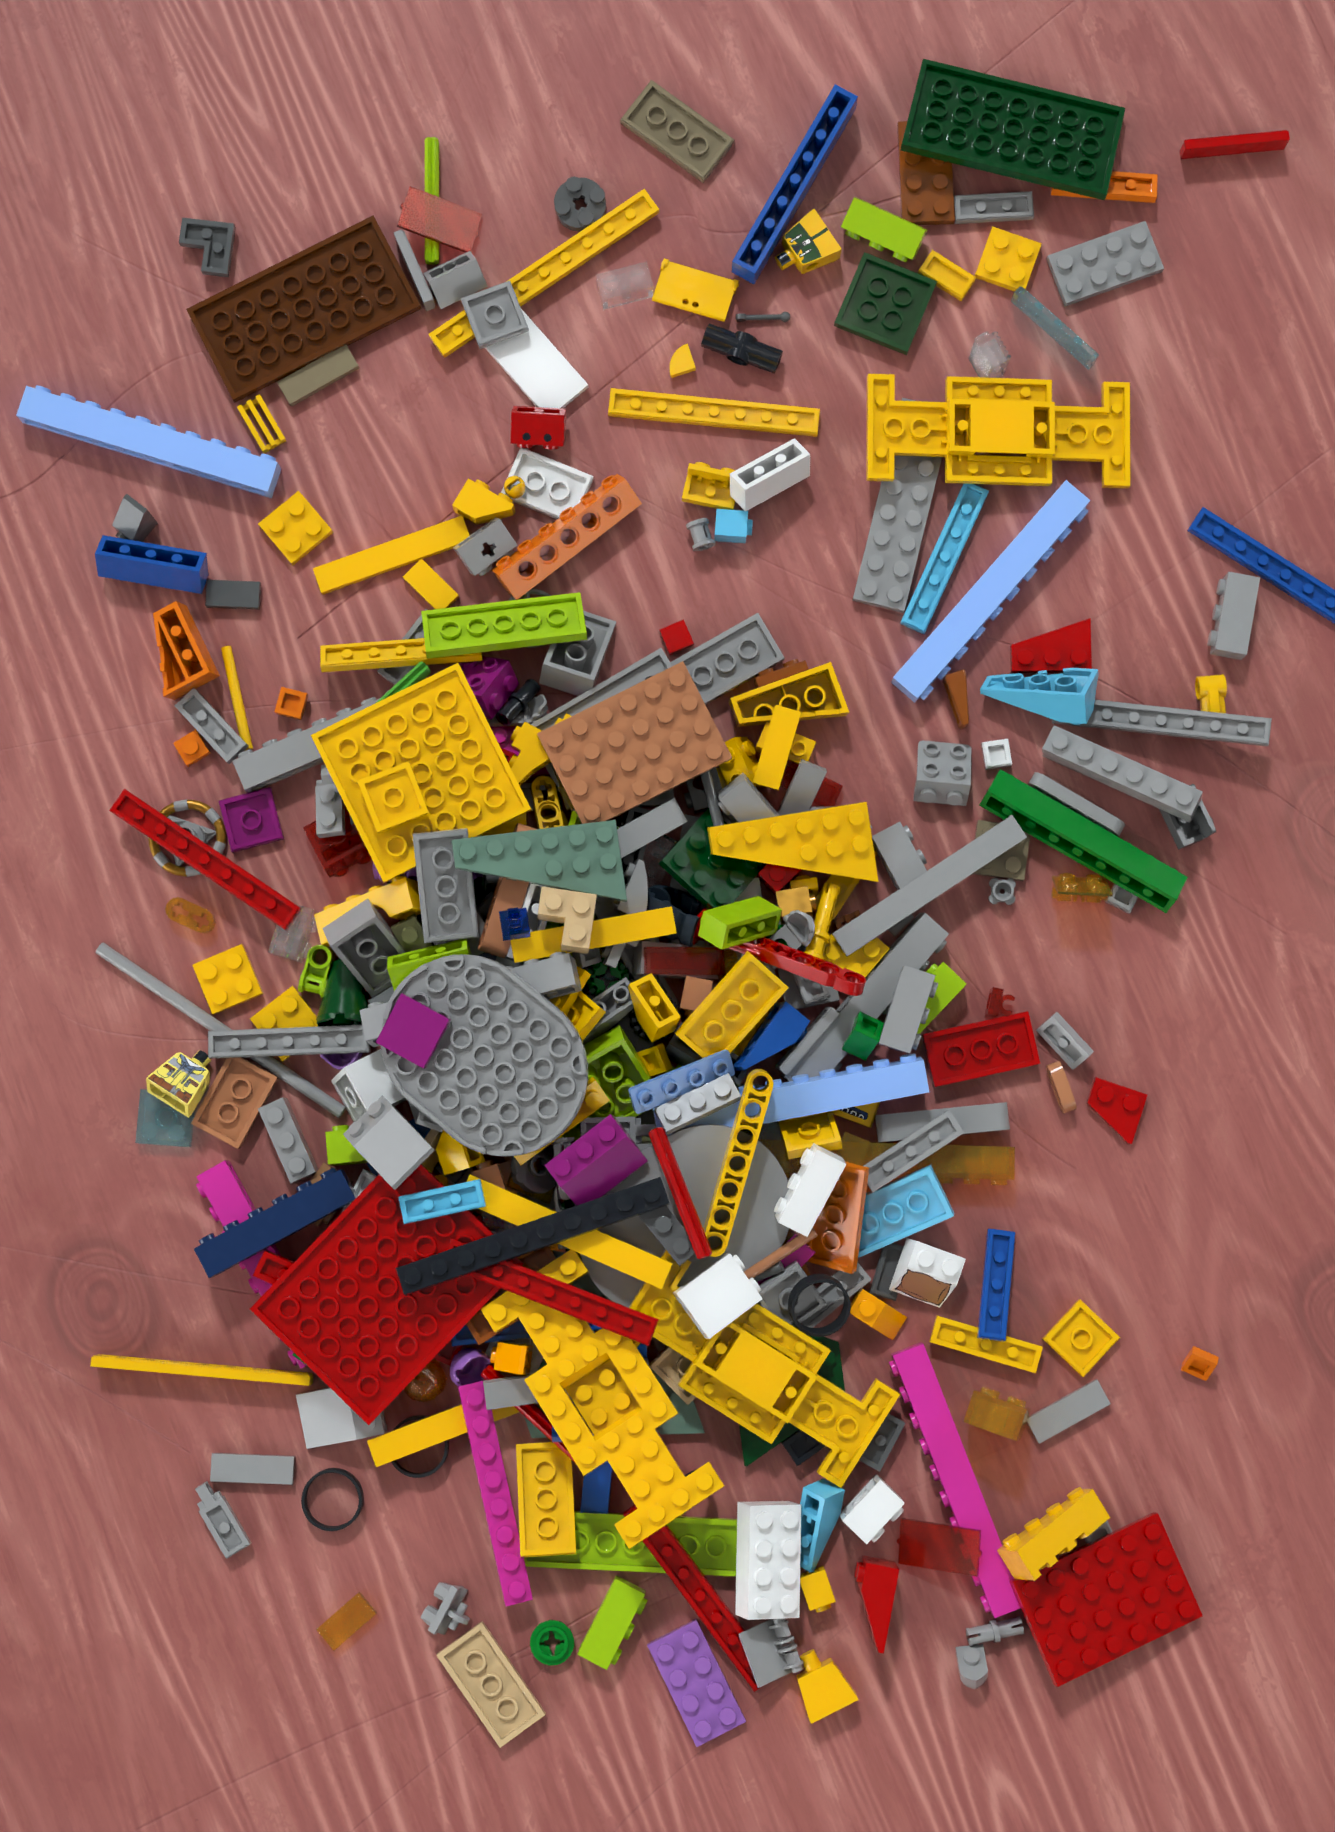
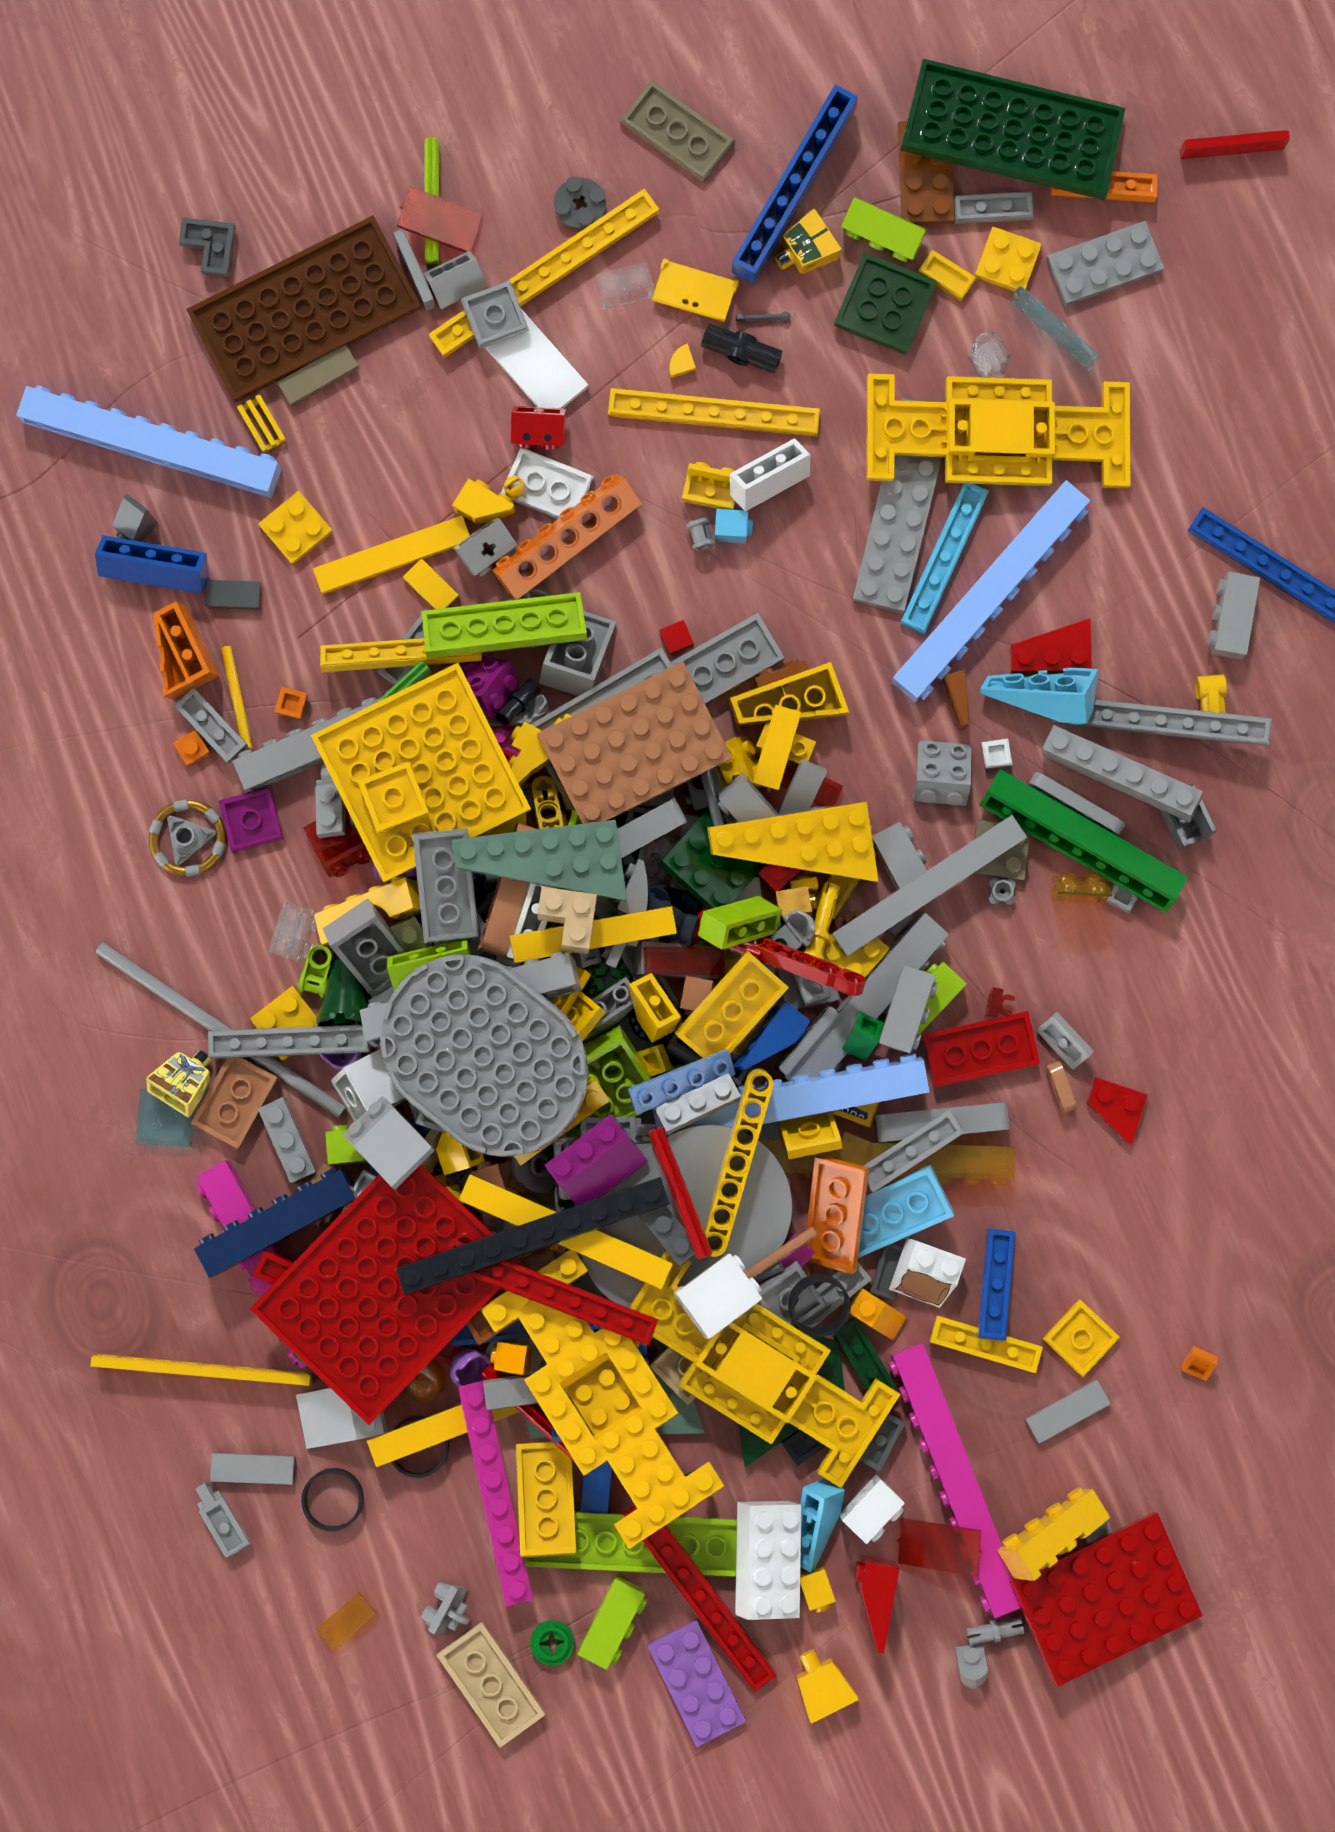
(193, 909): clear yellow beam -> none
(205, 859): red tile -> none
(227, 979): yellow plate -> none
(413, 1030): magenta tile -> none
(442, 1201): medium azure tile -> none
(514, 923): clear blue tile -> none
(770, 1651): light grey hinge -> none
(809, 1189): white brick -> none
(862, 1354): none -> dark green plate
(997, 1414): clear yellow brick -> none

